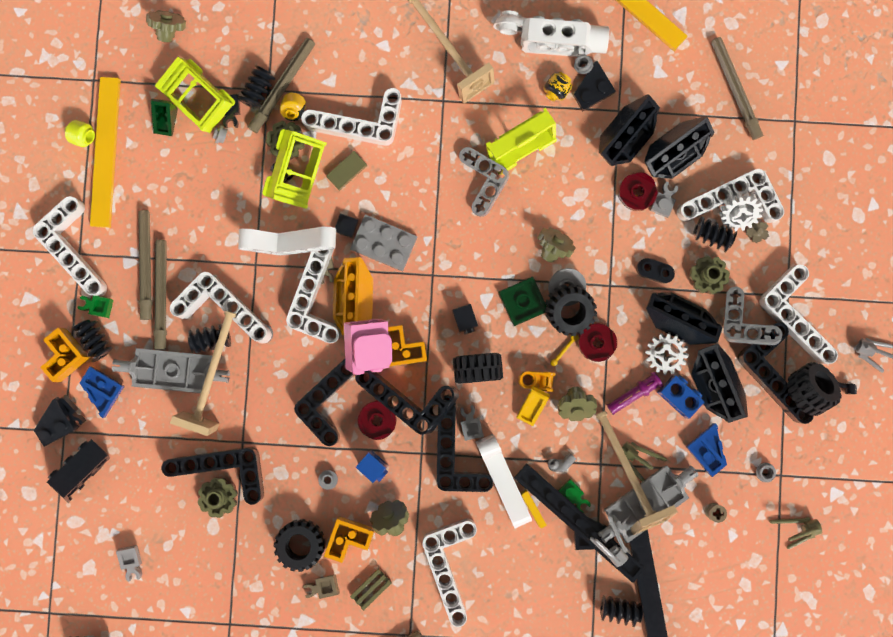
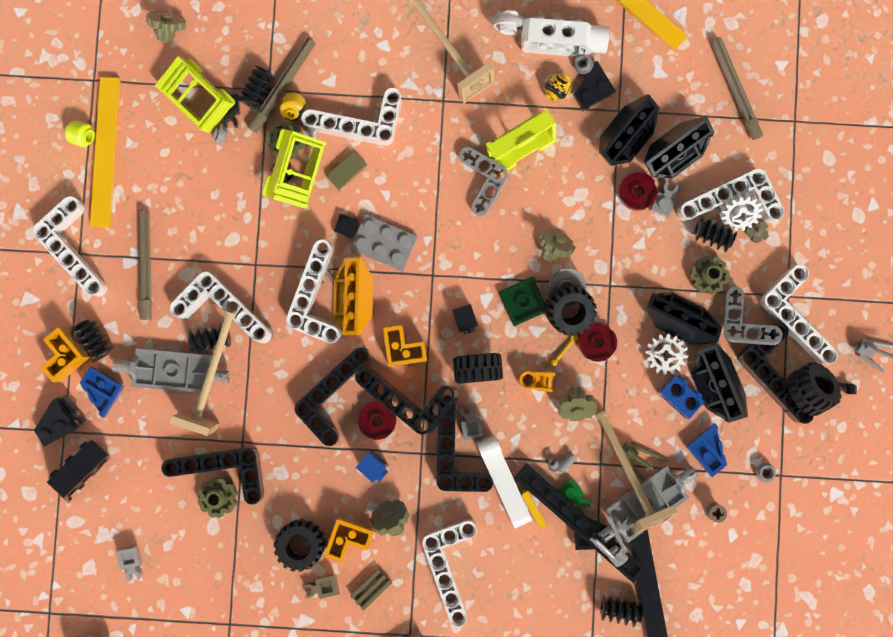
(97, 306): green plate -> none
(160, 295): dark tan axle -> none
(163, 117): dark green slope -> none
(288, 242): white beam -> none
(334, 479): light grey plate -> none
(367, 346): bright pink brick -> none
(533, 406): yellow tile -> none
(641, 386): magenta pin -> none
(655, 272): black plate -> none
(809, 529): olive plant -> none

